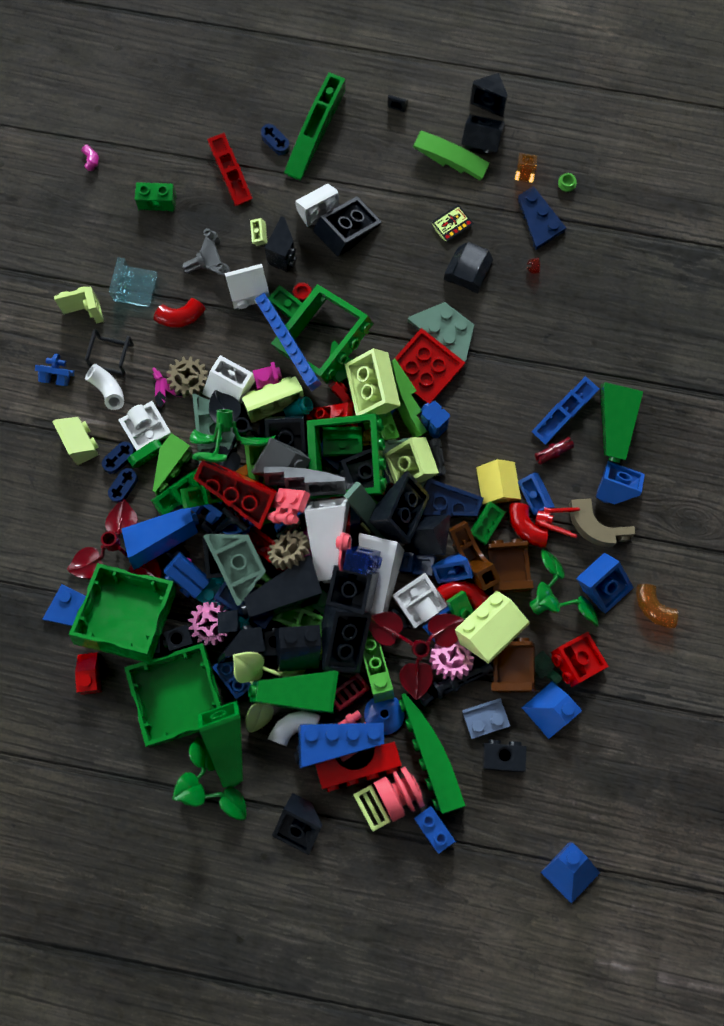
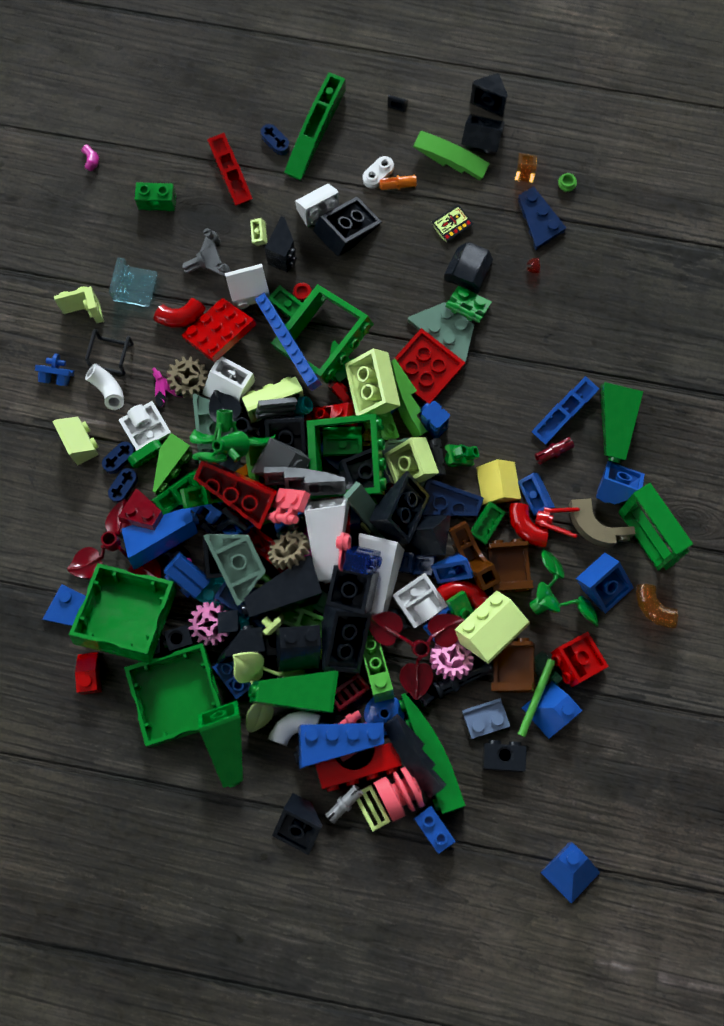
(140, 512): none -> dark red wing
(192, 793): green plant -> none
(218, 329): none -> red plate
(234, 444): none -> green piece
(267, 375): dark pink bracket -> none
(273, 625): none -> yellowish green piece
(276, 408): none -> dark grey tile
(344, 804): none -> light grey pin
(378, 171): none -> white plate
(398, 182): none -> orange axle
(410, 751): none -> black slope
(461, 455): none -> green hips
(468, 304): none -> green plate
(536, 698): none -> bright green bar
(664, 522): none -> green window

